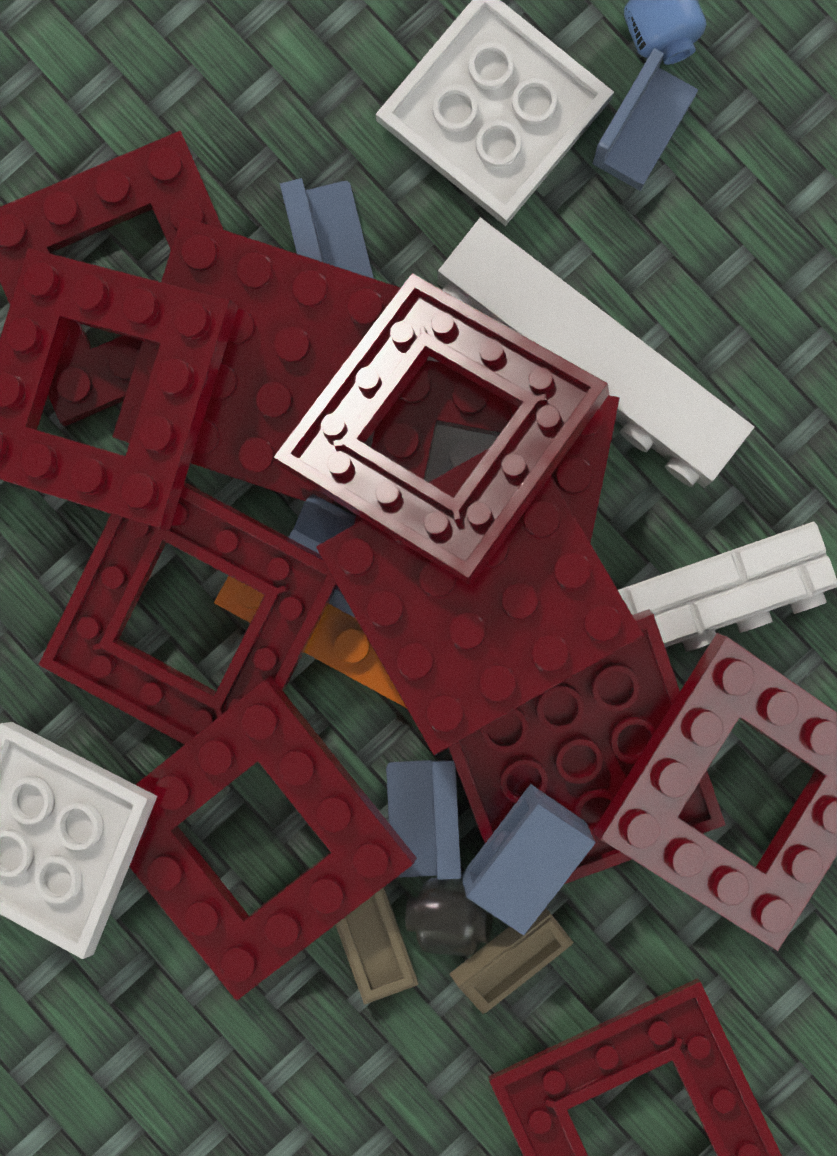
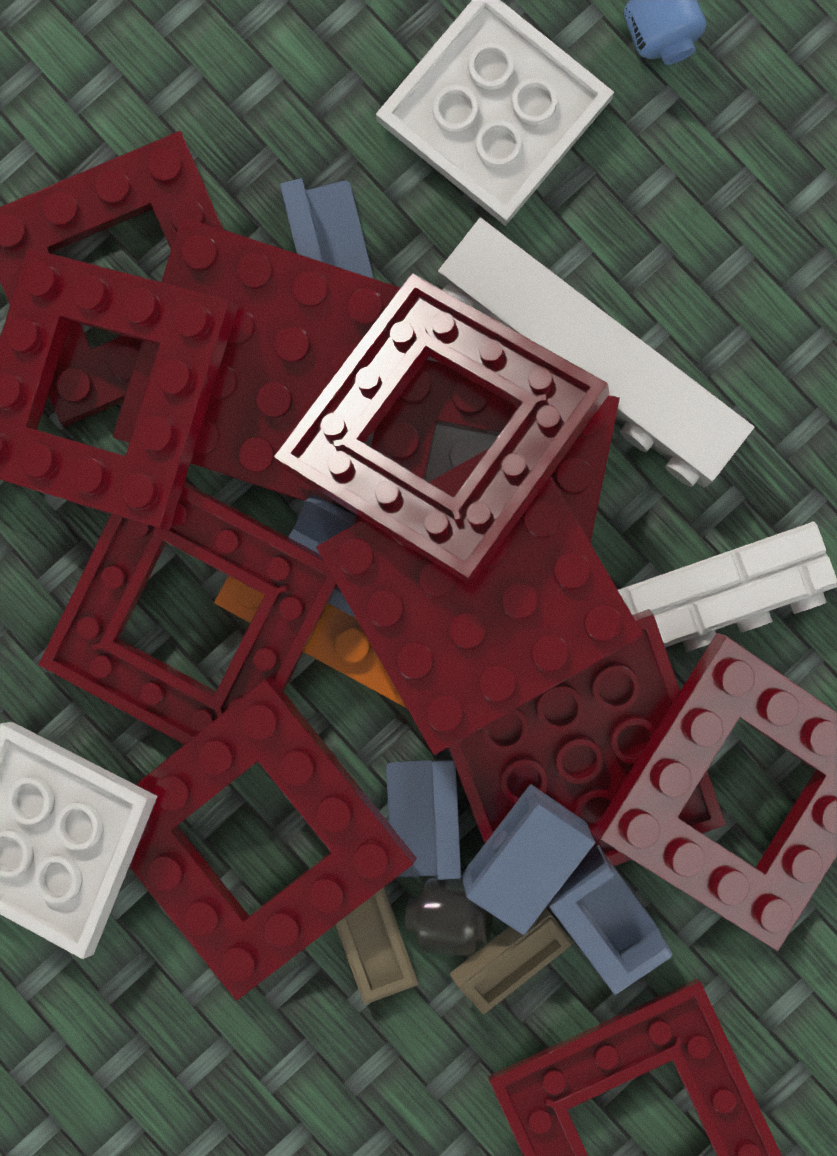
(609, 922): none -> sand blue panel
(644, 123): sand blue panel -> none

